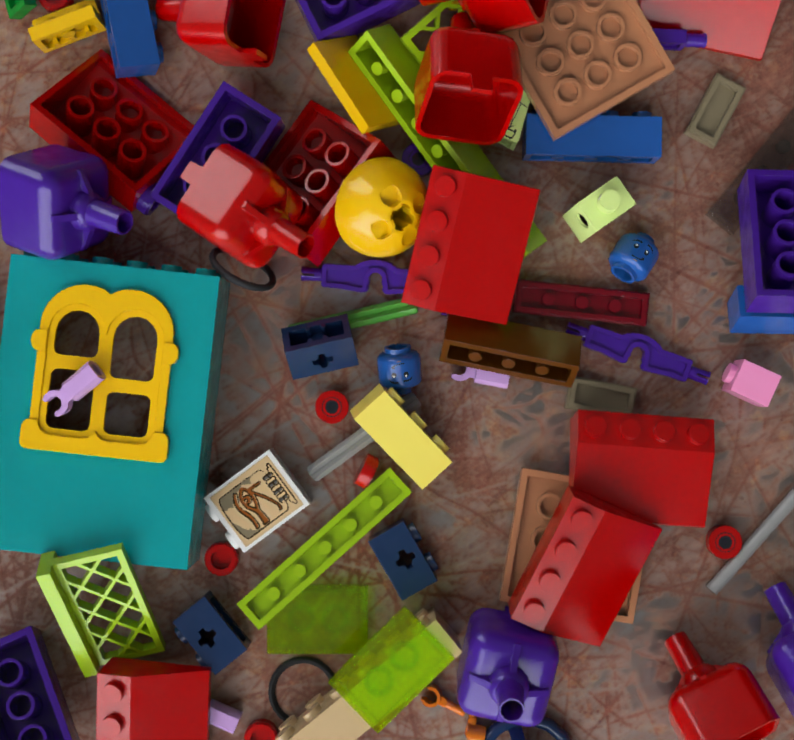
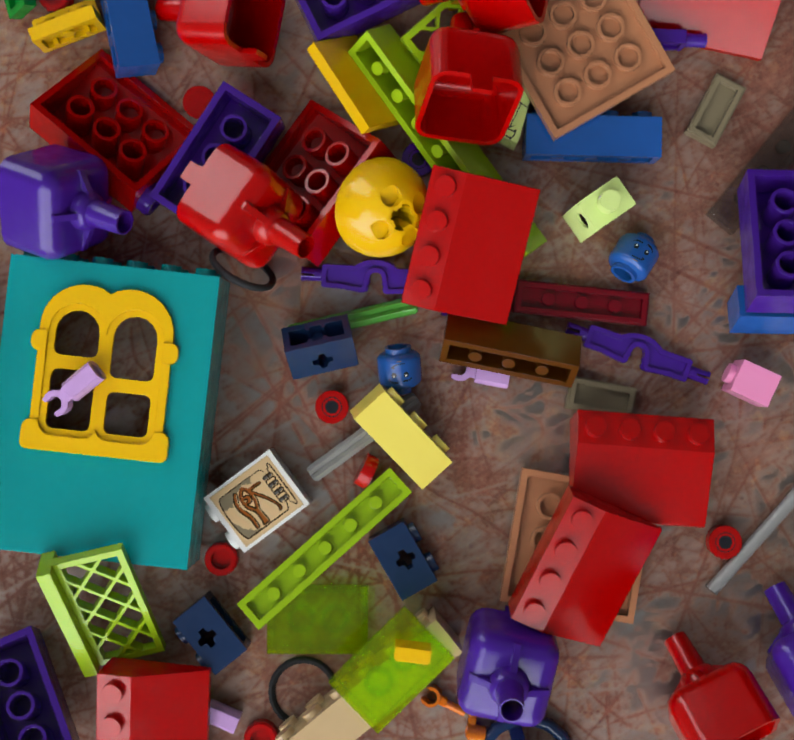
(196, 100): none -> red piece
(412, 651): none -> yellow tile

